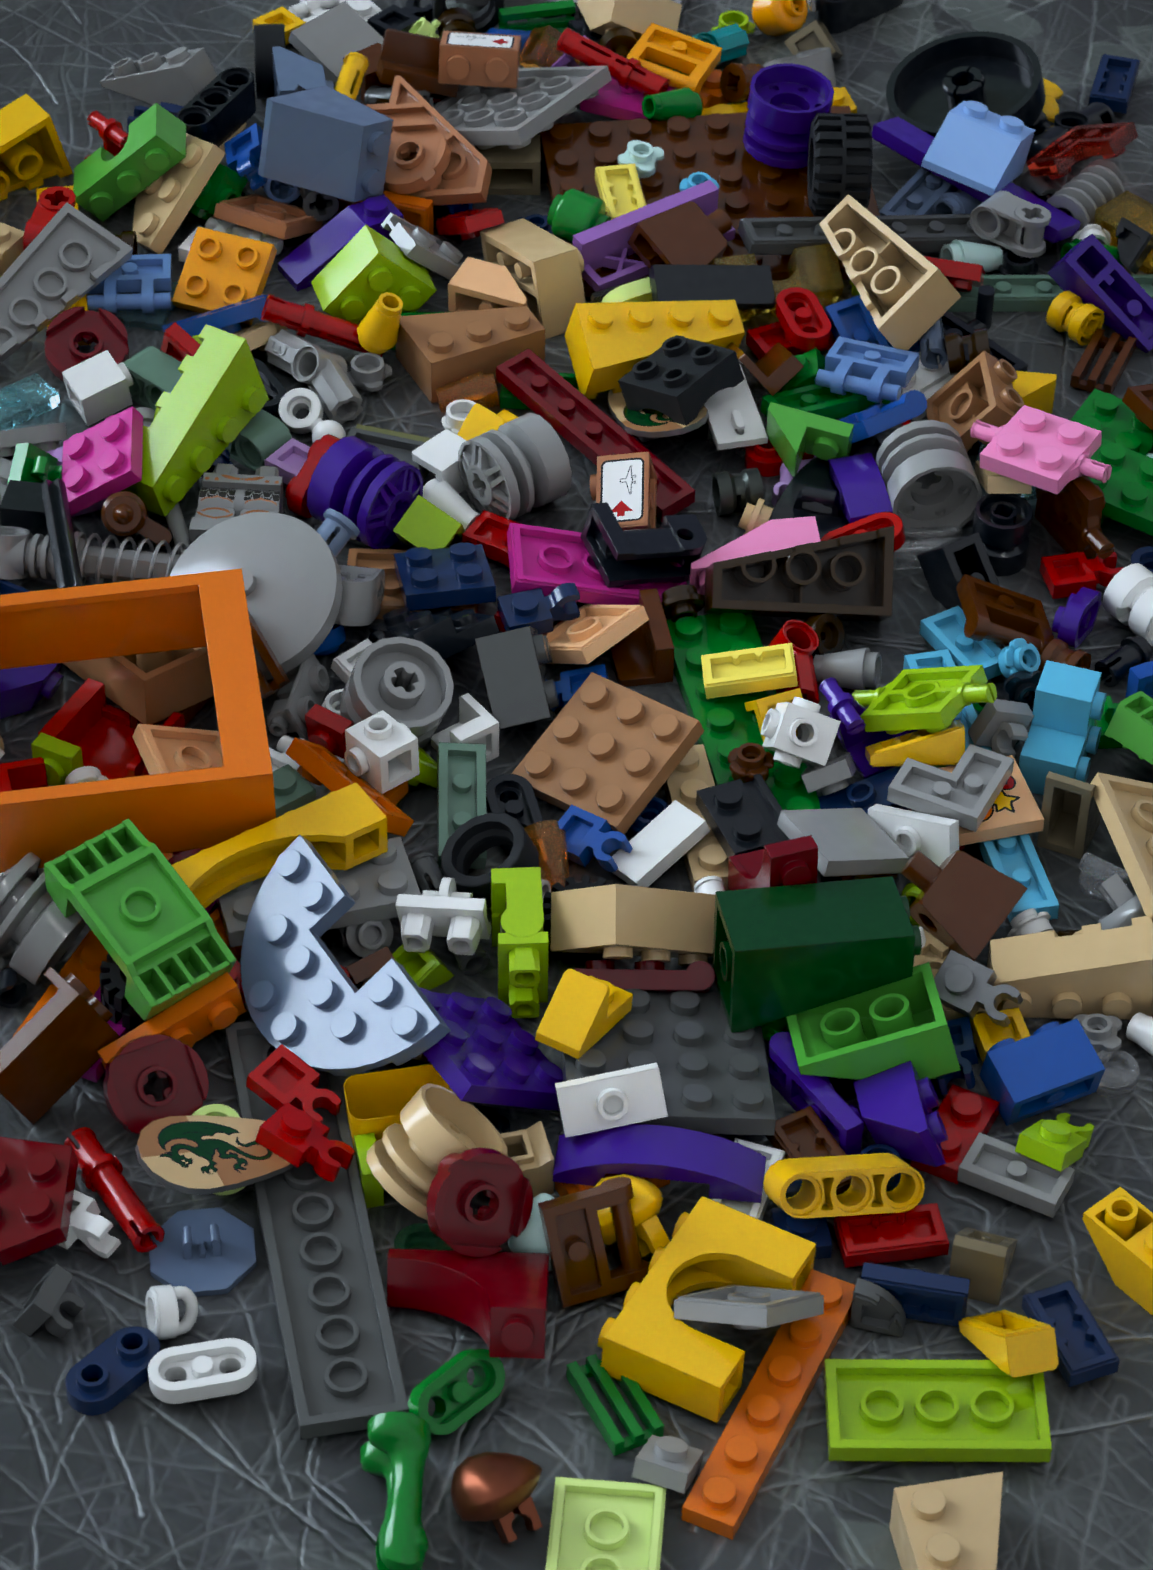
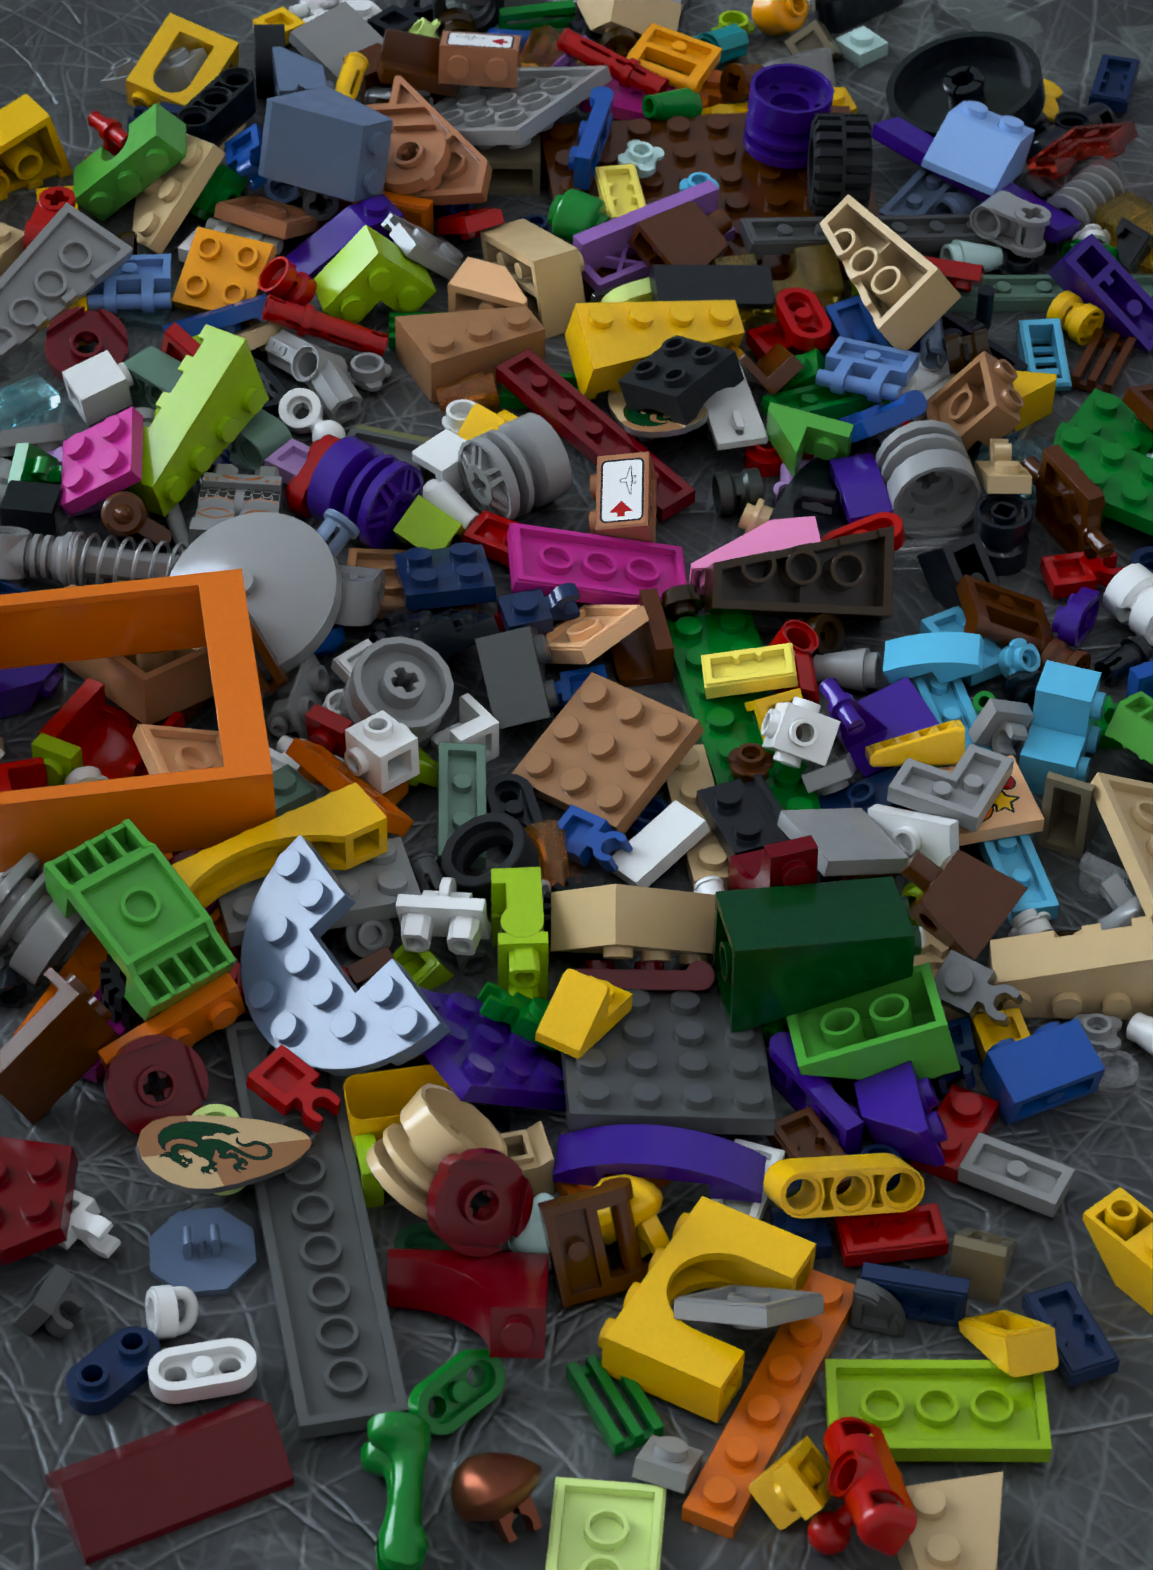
(61, 534): black axle -> none
(104, 1175): red pin -> none
(171, 1479): none -> dark red slope
(173, 34): none -> yellow panel
(283, 281): none -> red wheel
(301, 1138): red plate -> none
(381, 324): yellow cone -> none
(518, 1011): none -> green plate
(592, 138): none -> blue plate
(611, 1100): white plate -> none
(642, 554): black piece -> none
(793, 1485): none -> yellow slope
(862, 46): none -> light aqua plate
(870, 1486): none -> red piece
(924, 698): lime plate -> none
(943, 653): none -> medium azure slope
(1041, 449): bright pink plate -> none
(1044, 332): none -> medium azure slope
(1055, 1142): lime plate -> none

